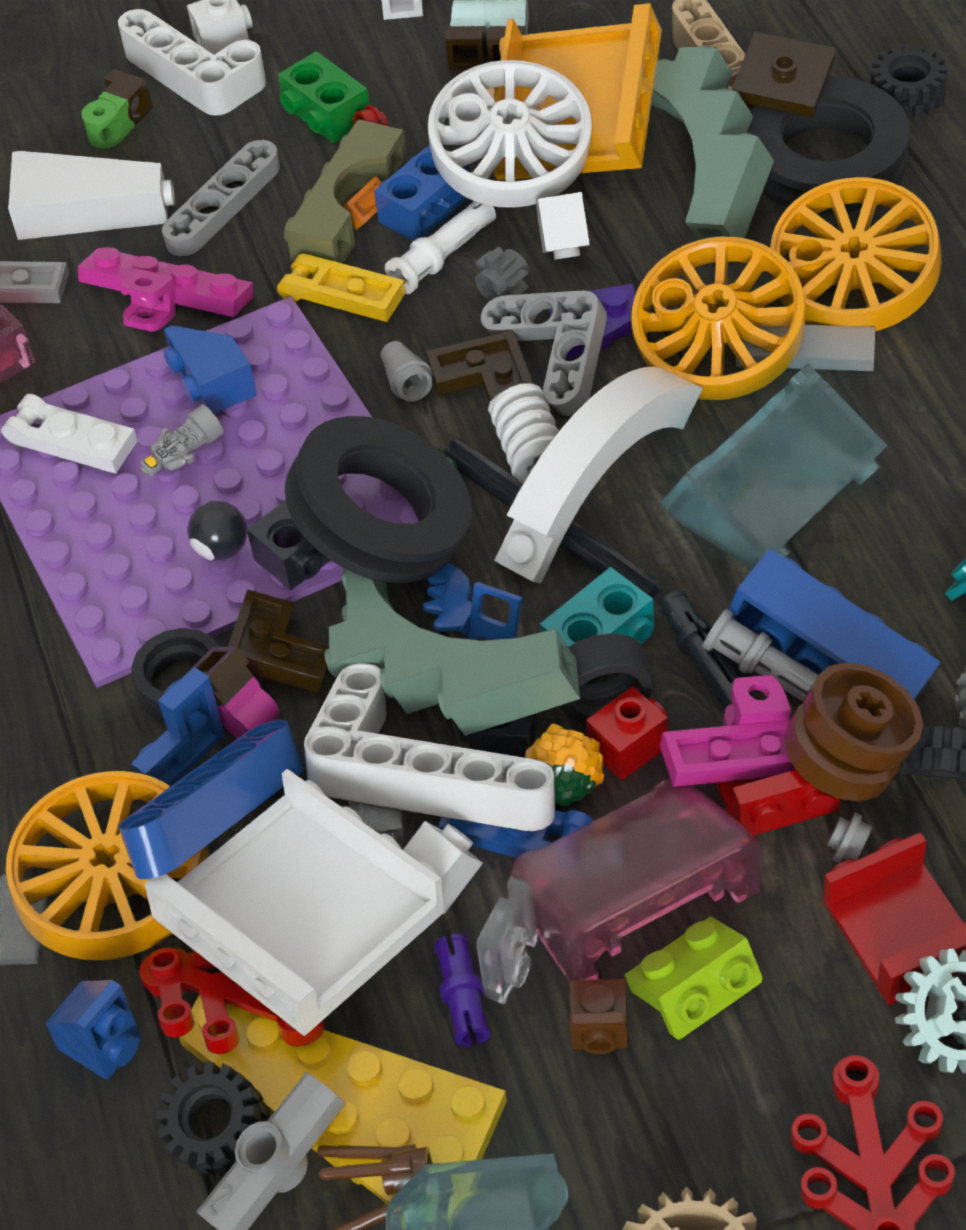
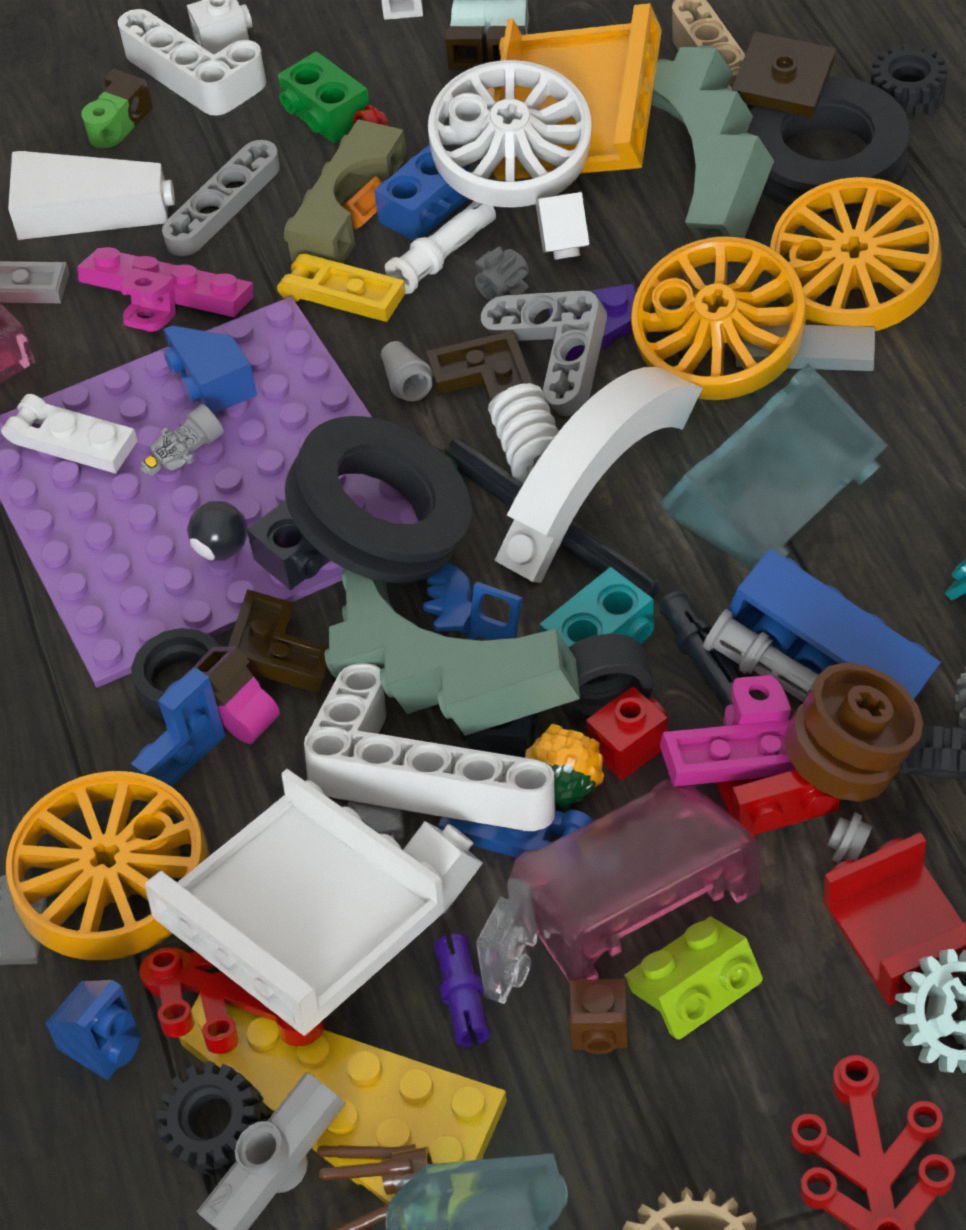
(209, 799): blue beam -> none

